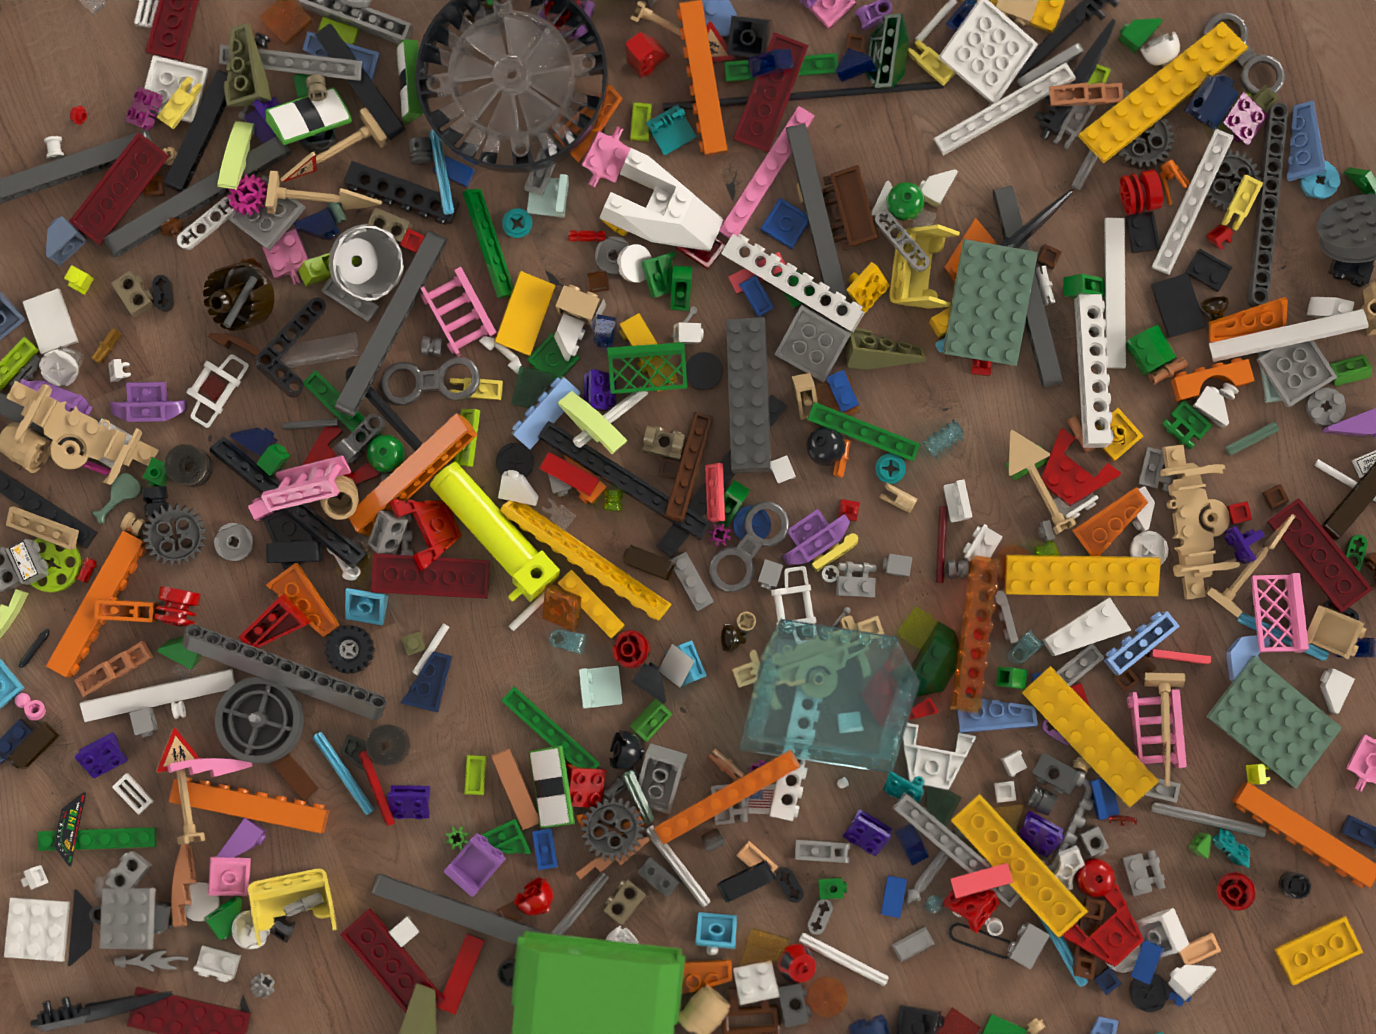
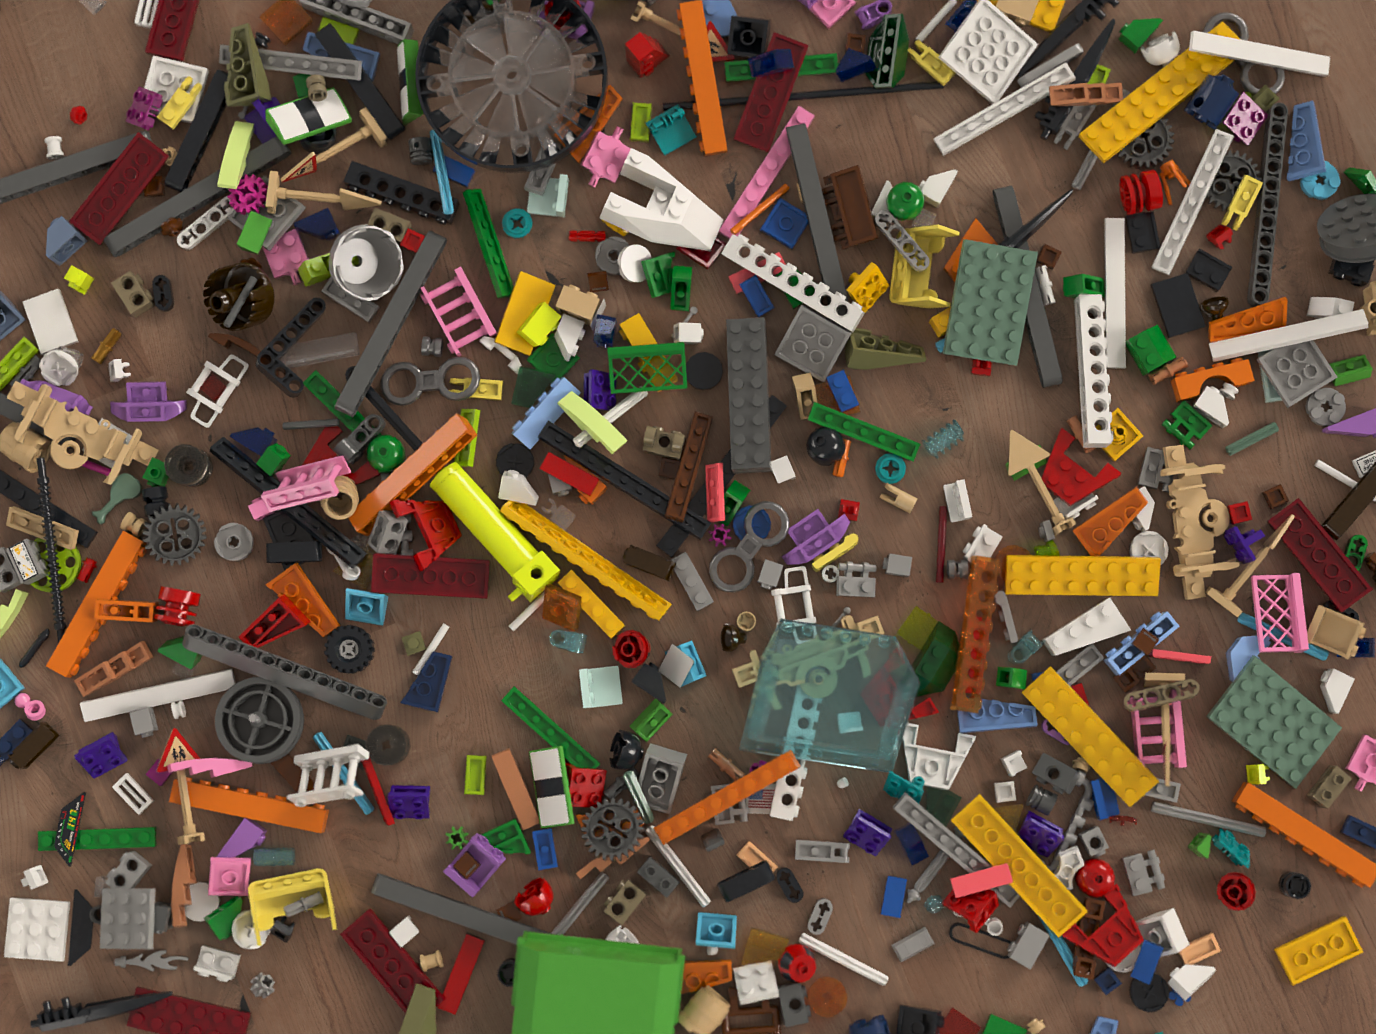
(43, 481): none -> black hose
(159, 778): none -> magenta tile
(254, 233): none -> bright green slope
(273, 856): none -> clear light blue axle
(321, 760): none -> white fence
(337, 212): sand green pin -> none
(431, 961): none -> tan bush
(467, 865): none -> reddish brown tile
(539, 324): none -> neon yellow brick
(613, 500): clear neon green wheel -> none
(759, 209): none -> orange bar
(831, 888): green brick -> none
(1145, 641): none -> reddish brown tile
(1162, 699): none -> dark tan beam
(1259, 53): none -> white tile
(1329, 786): none -> dark tan brick

